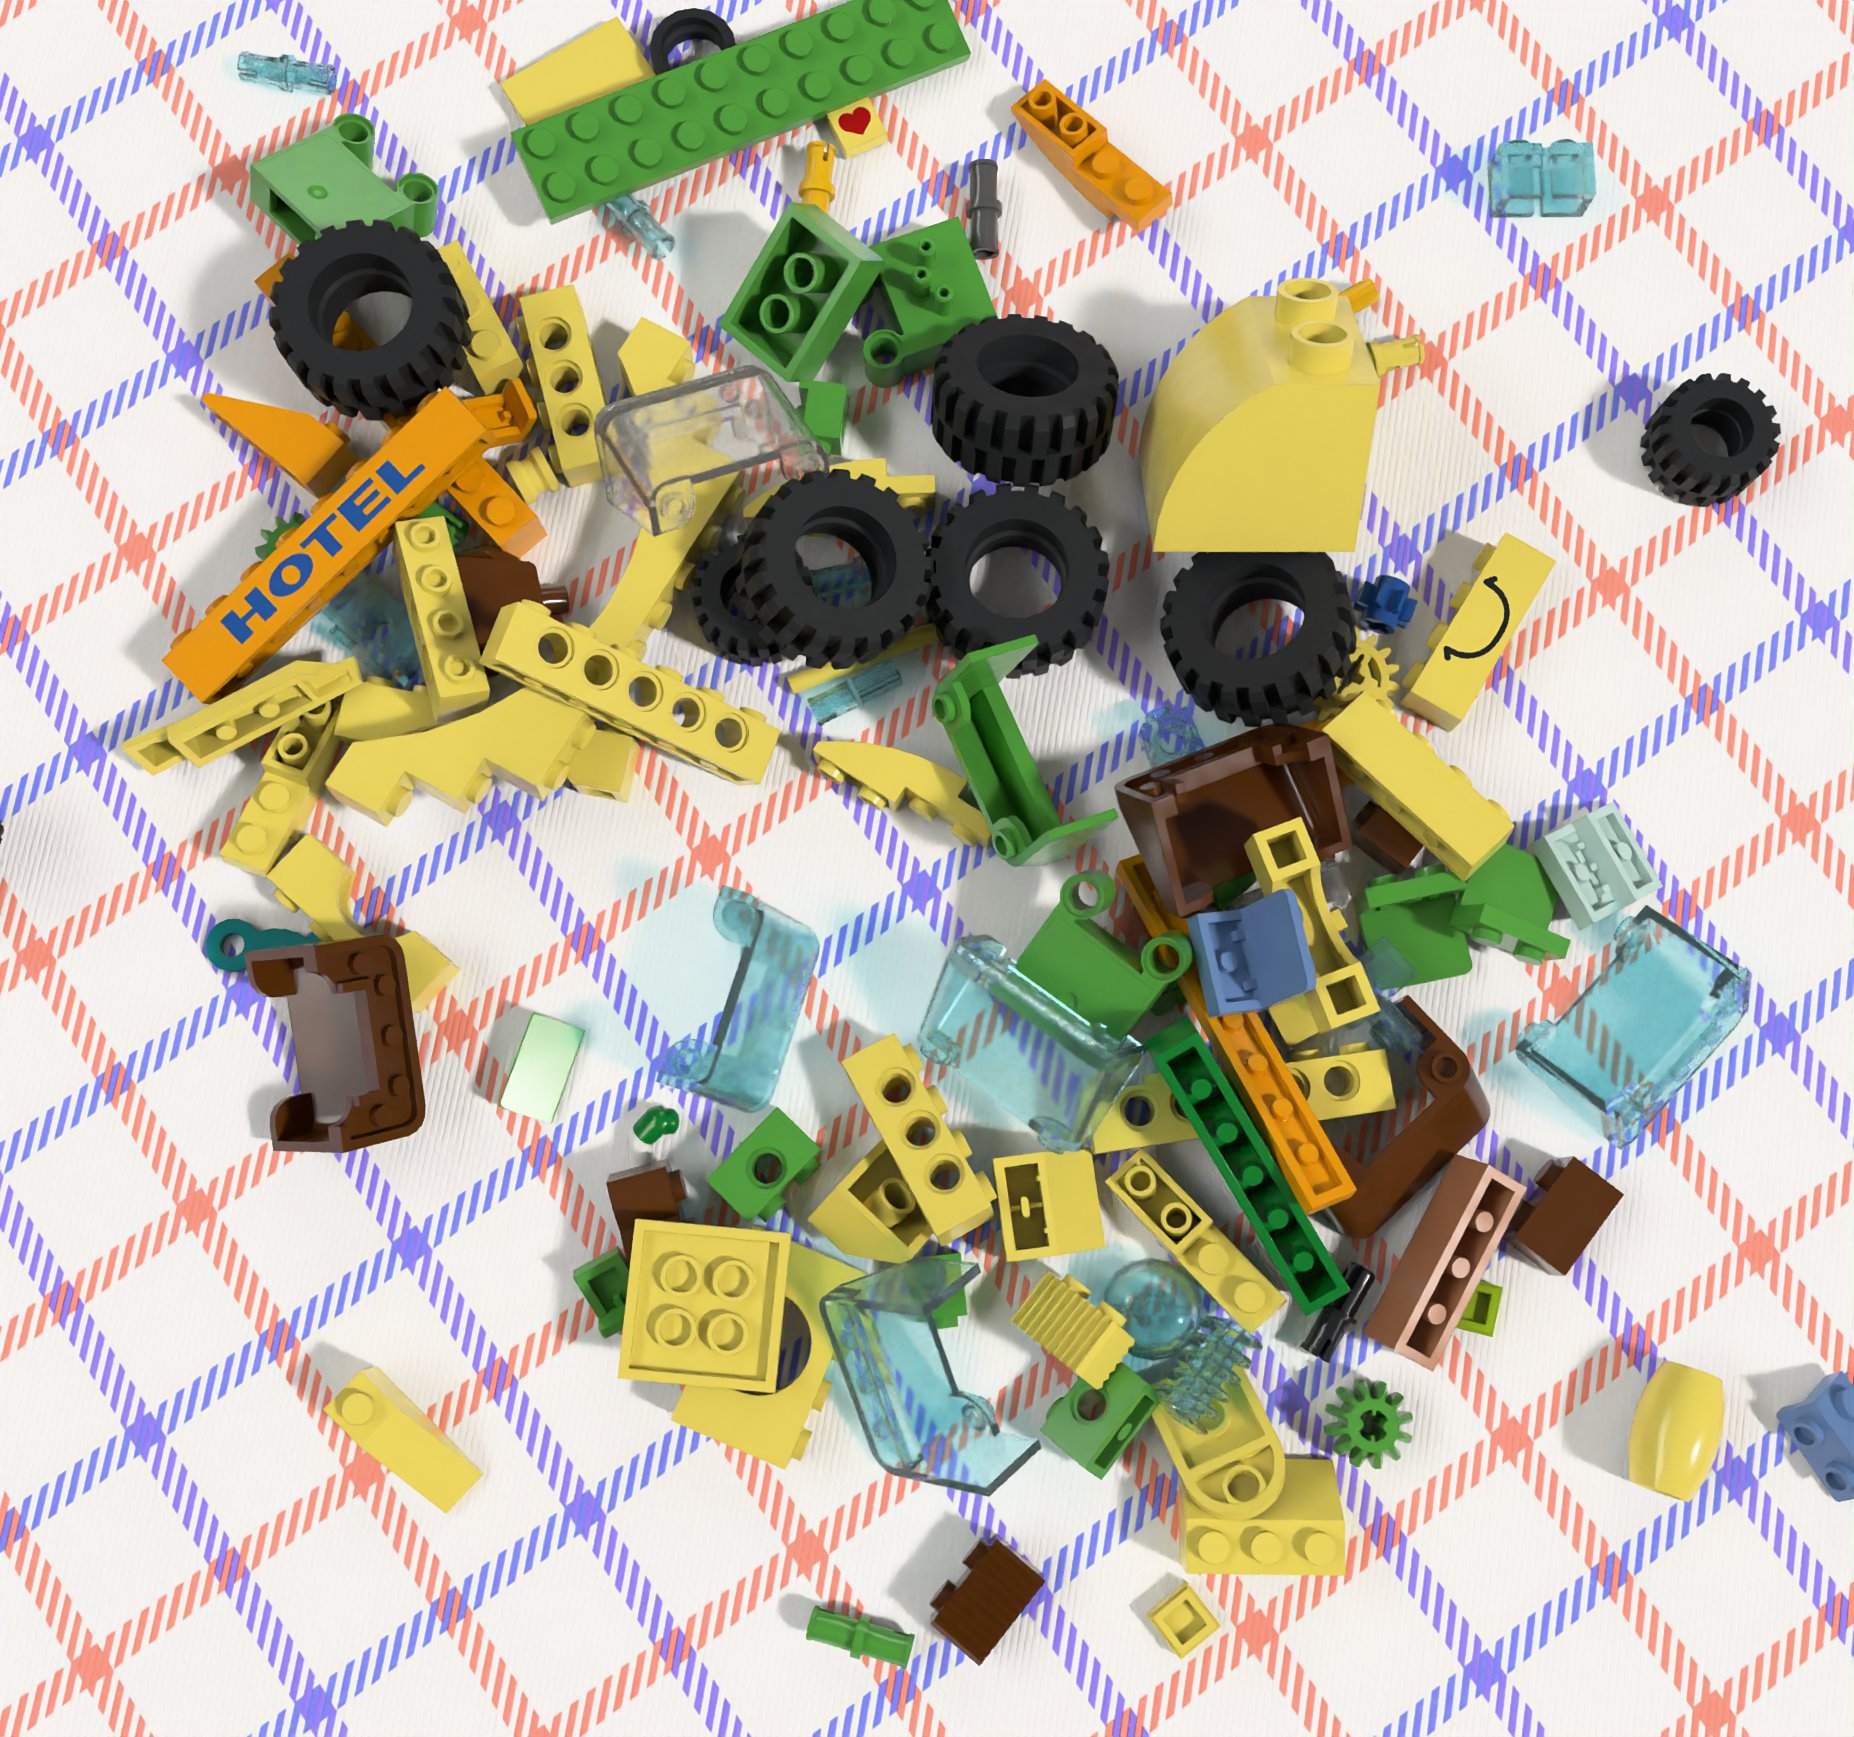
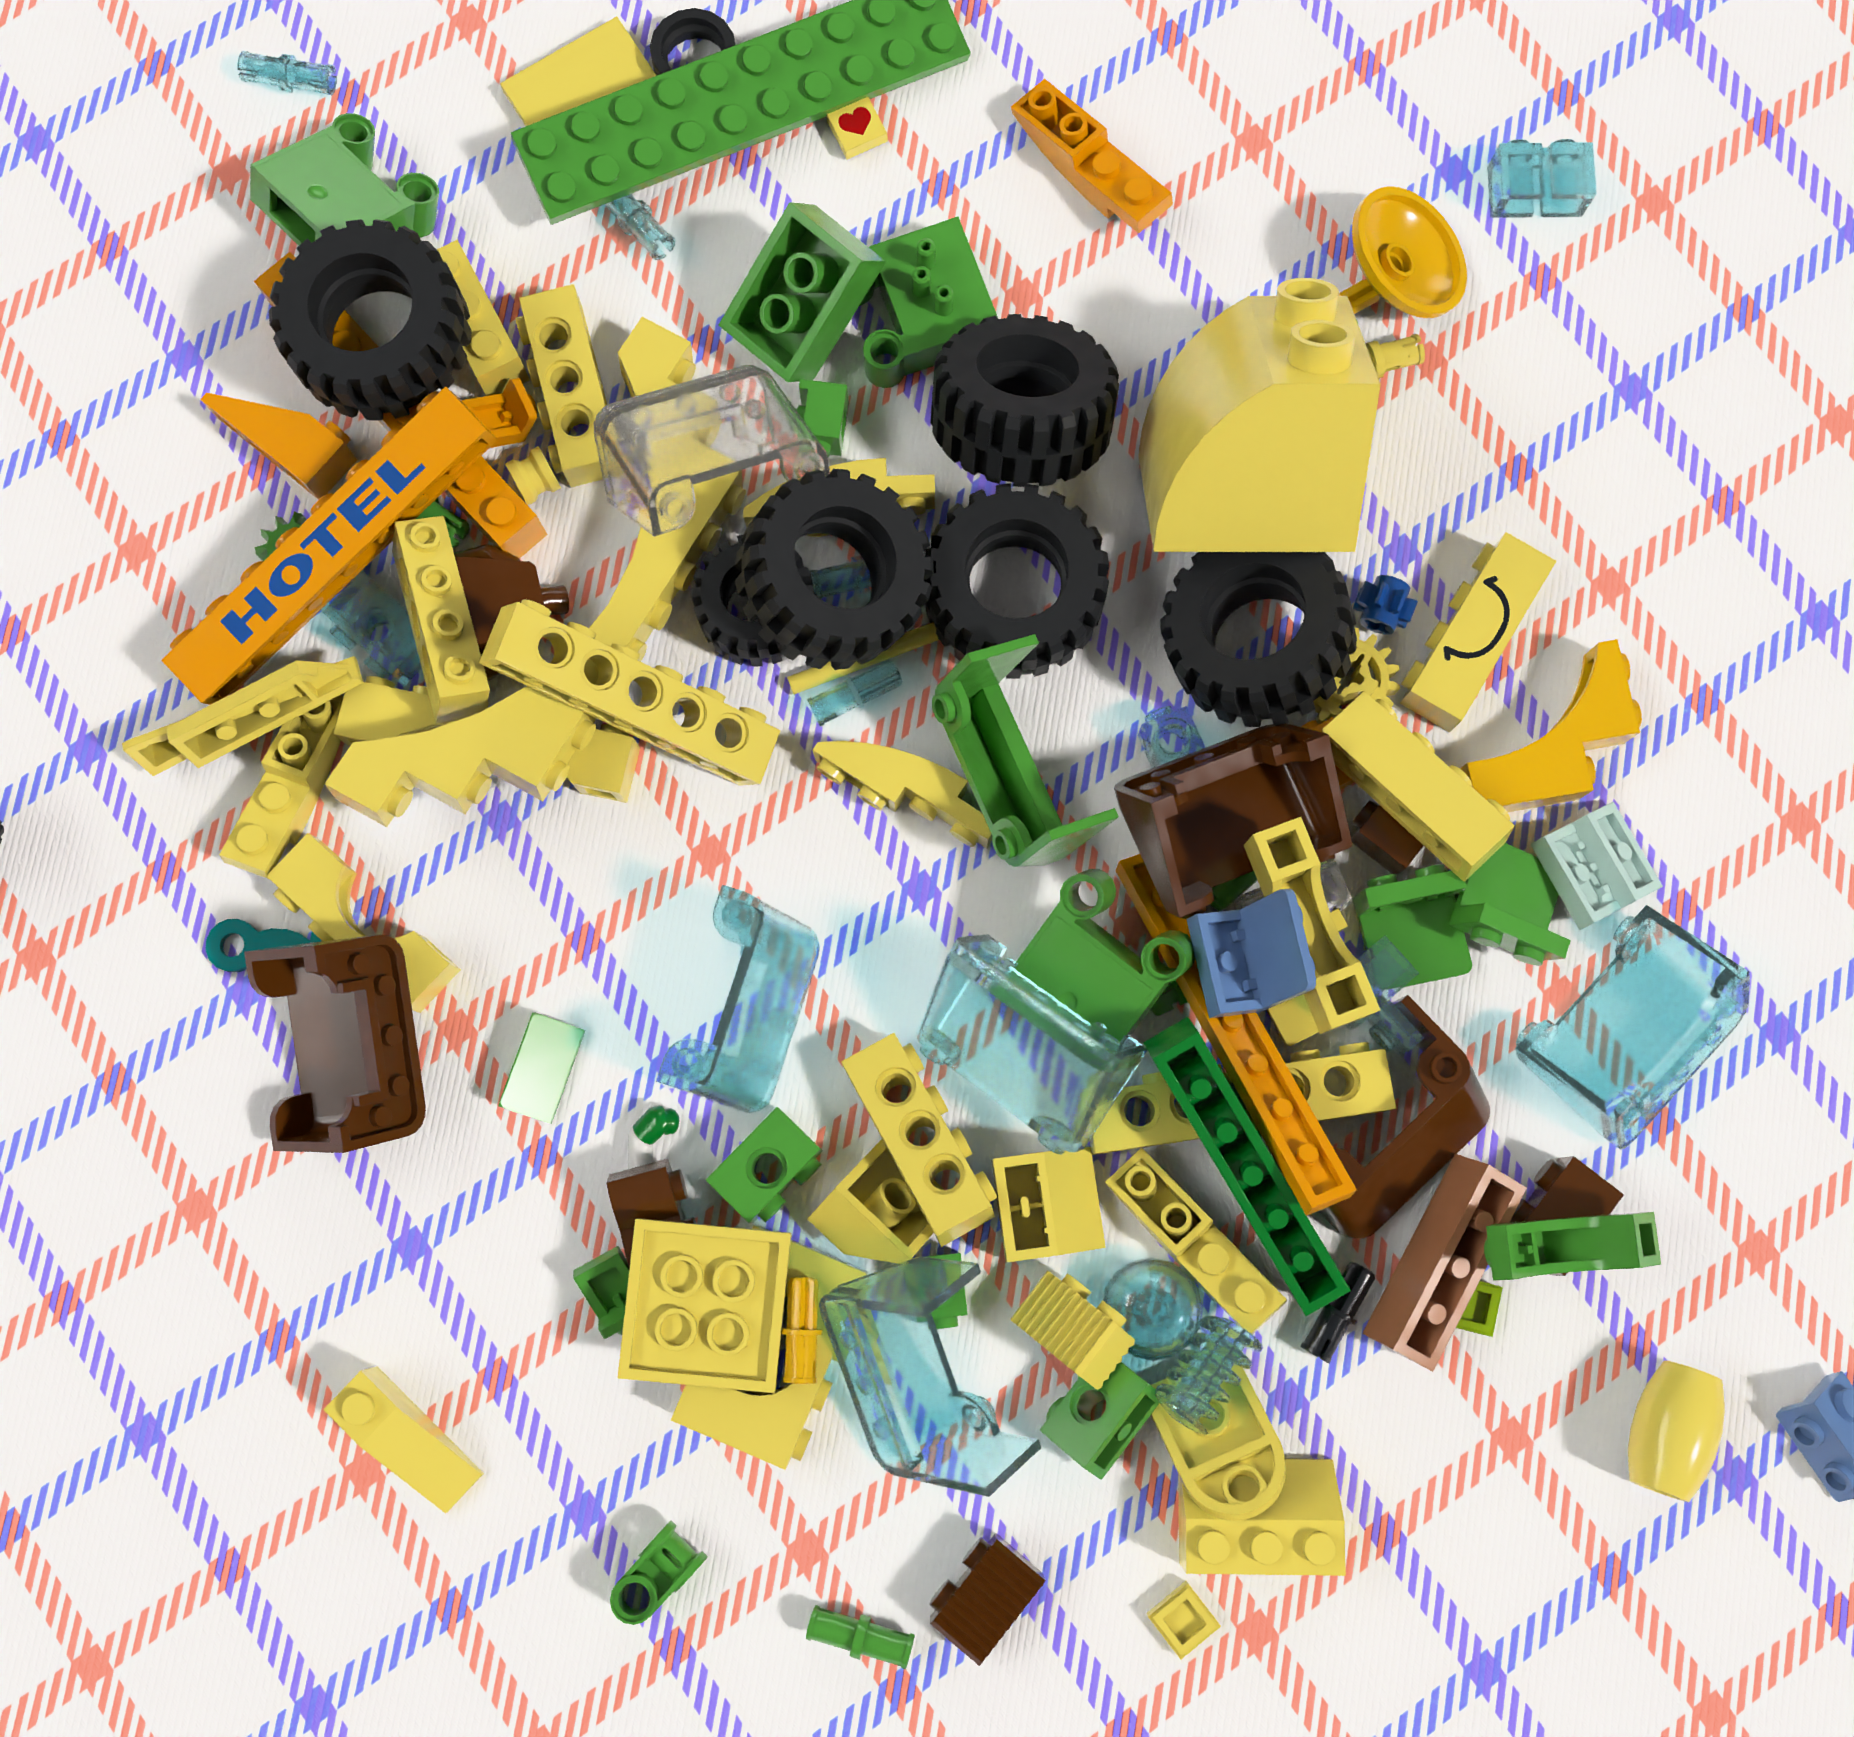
(662, 1569): none -> bright green piece
(801, 1331): none -> yellow axle
(817, 183): yellow pin -> none
(984, 209): dark grey pin -> none
(1386, 1423): bright green gear -> none
(1408, 252): none -> yellow dish
(1556, 764): none -> yellow arch
(1572, 1245): none -> bright green arch
(1730, 411): black tyre -> none

